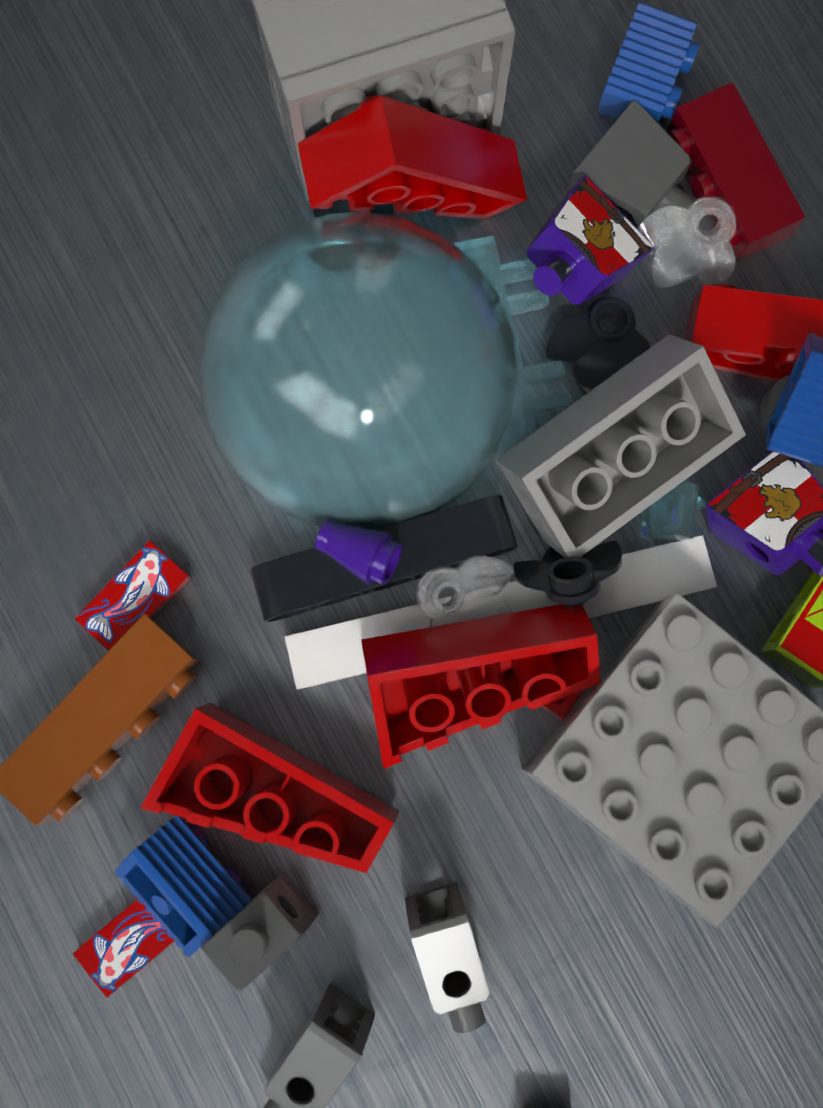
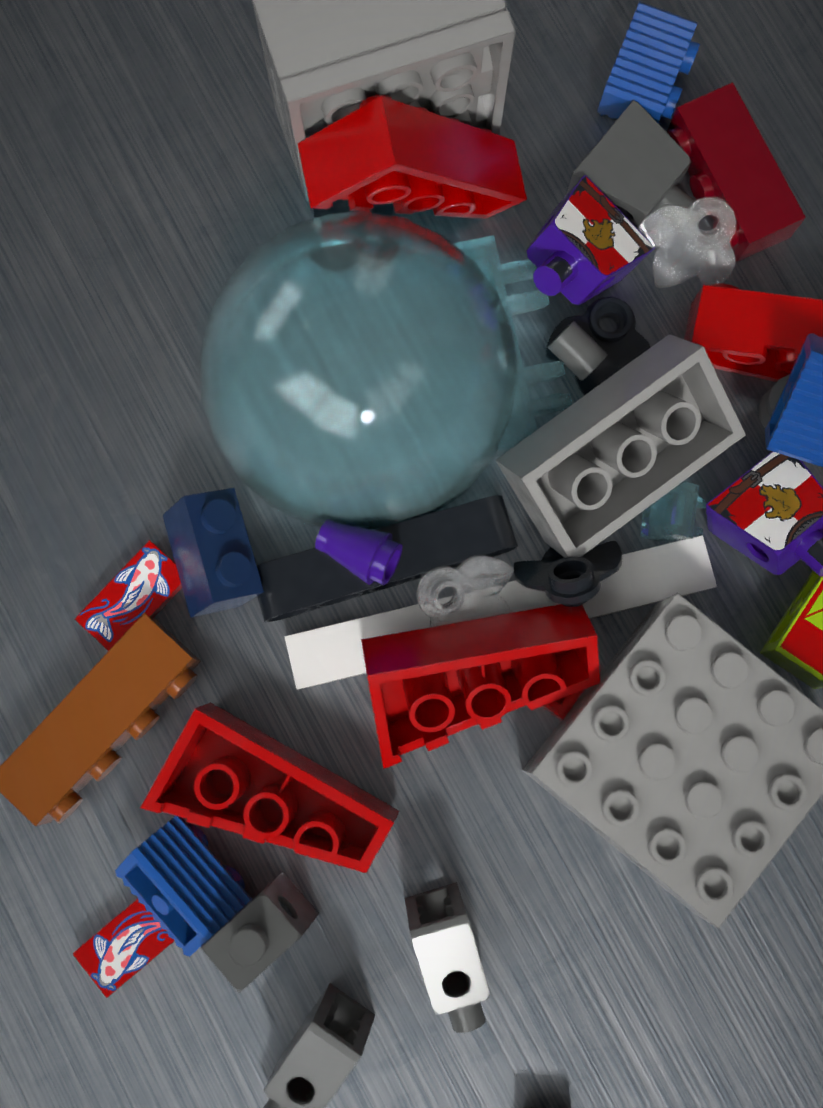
(212, 552): none -> dark blue brick
(577, 350): none -> dark grey hinge

